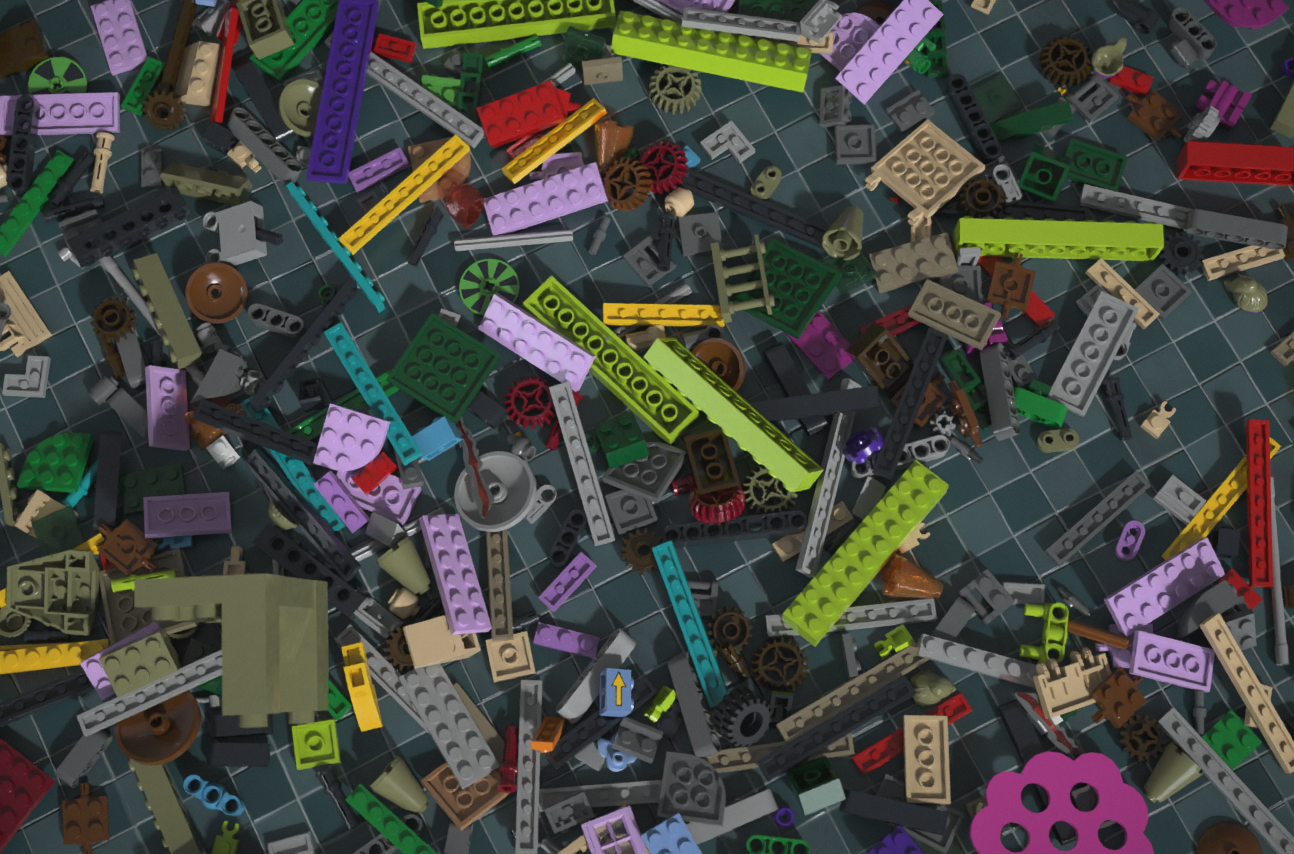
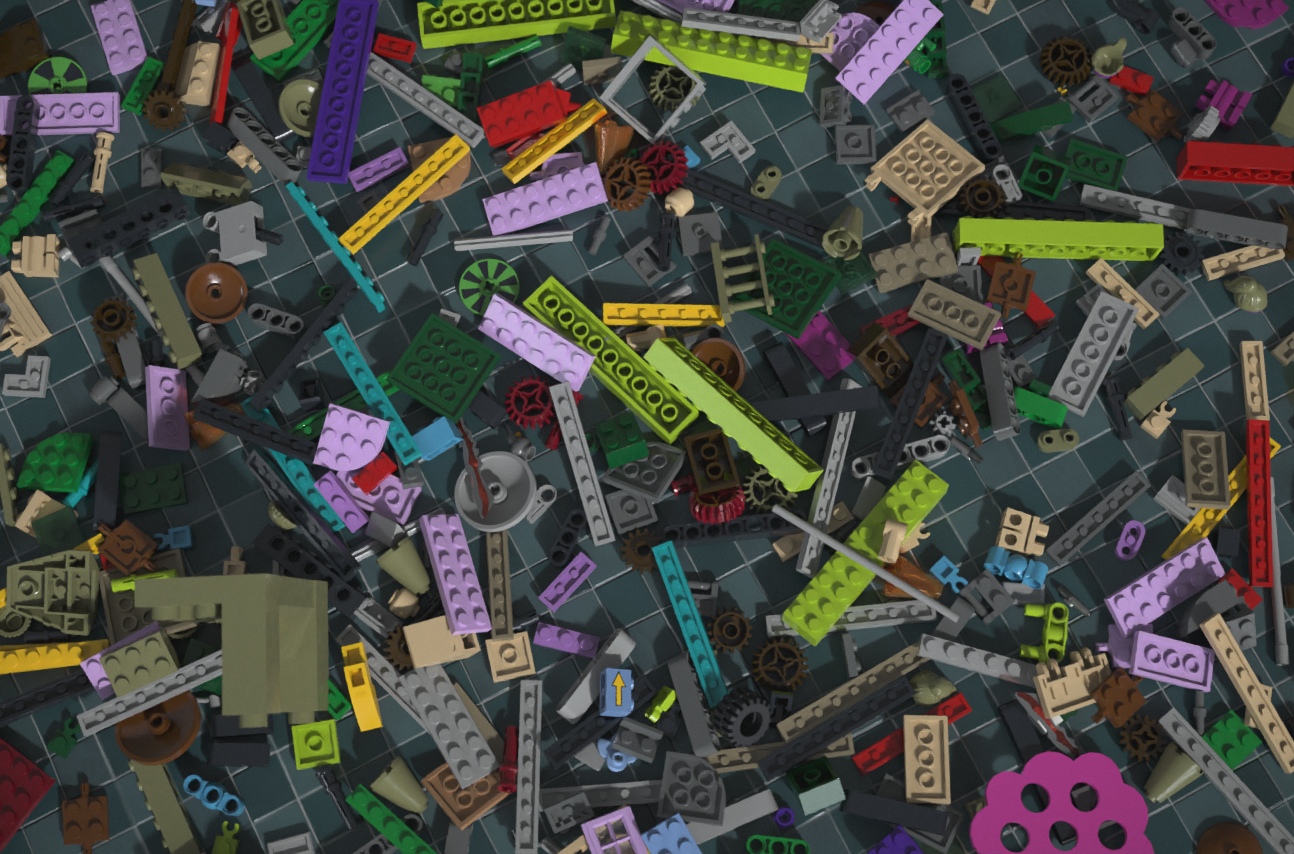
(38, 256): none -> tan hips
(63, 741): none -> dark green plate
(83, 757): dark grey beam -> none
(187, 515): lavender plate -> none
(223, 452): white brick -> none
(464, 204): clear red helmet -> none
(548, 734): orange plate -> none
(628, 70): none -> light grey window
(734, 661): dark brown pin -> none
(862, 445): dark purple plate -> none
(866, 563): none -> light grey piece
(893, 536): none -> tan piece
(896, 640): lime plate -> none
(946, 572): none -> dark azure plate
(1016, 567): none -> dark azure piece
(1019, 533): none -> tan hips
(1098, 634): dark orange axle -> none
(1163, 384): none -> olive brick
(1205, 469): none -> dark tan plate
(1254, 380): none -> tan plate

